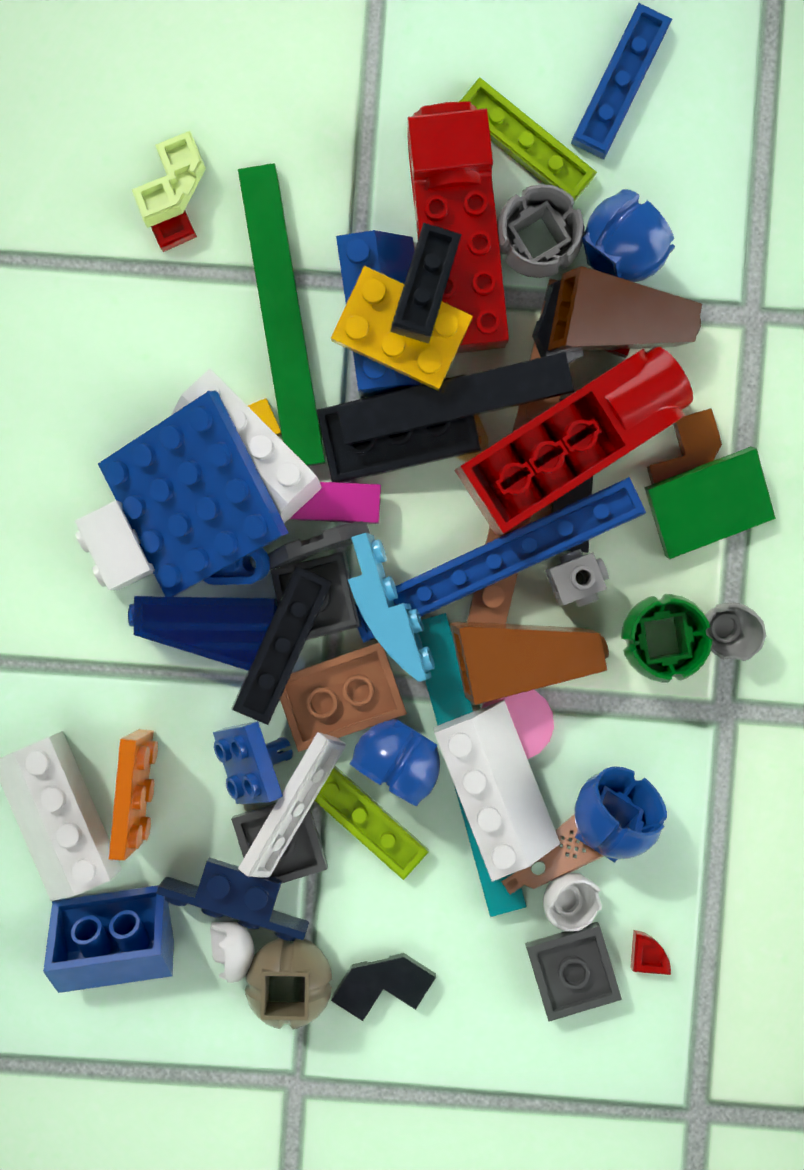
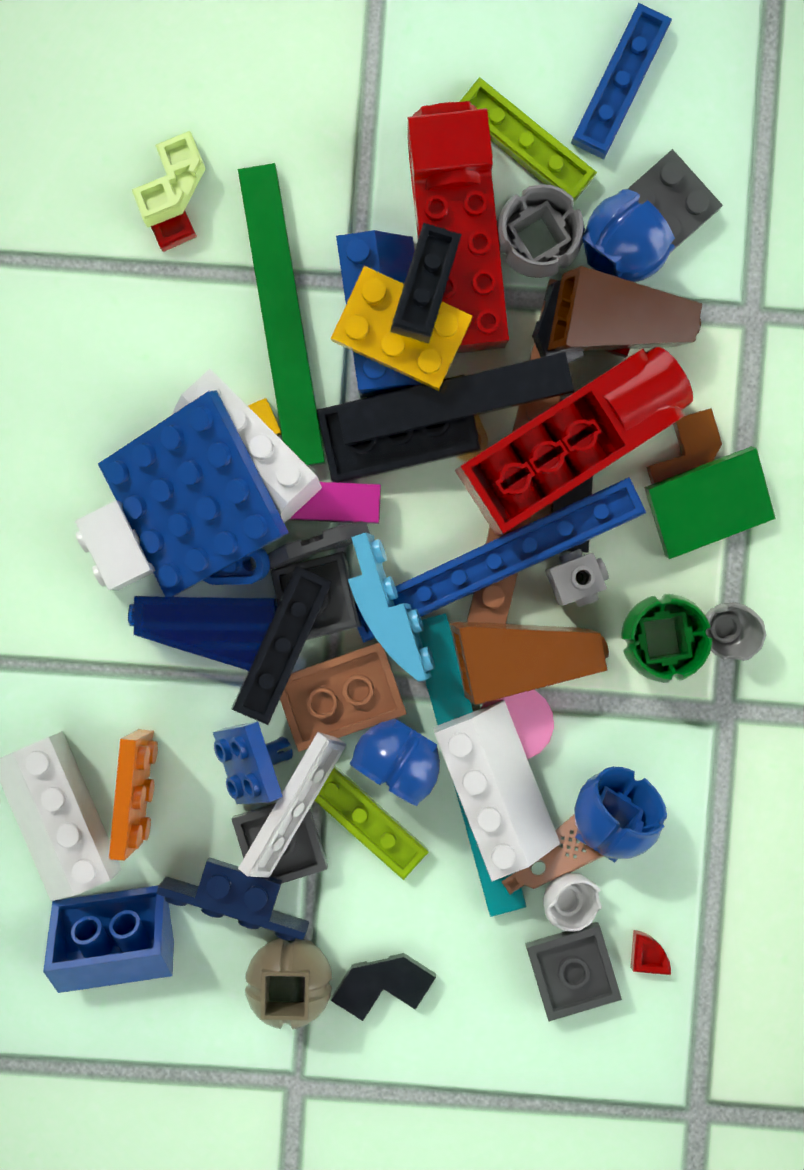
(233, 948): white hair -> none
(677, 196): none -> dark grey plate

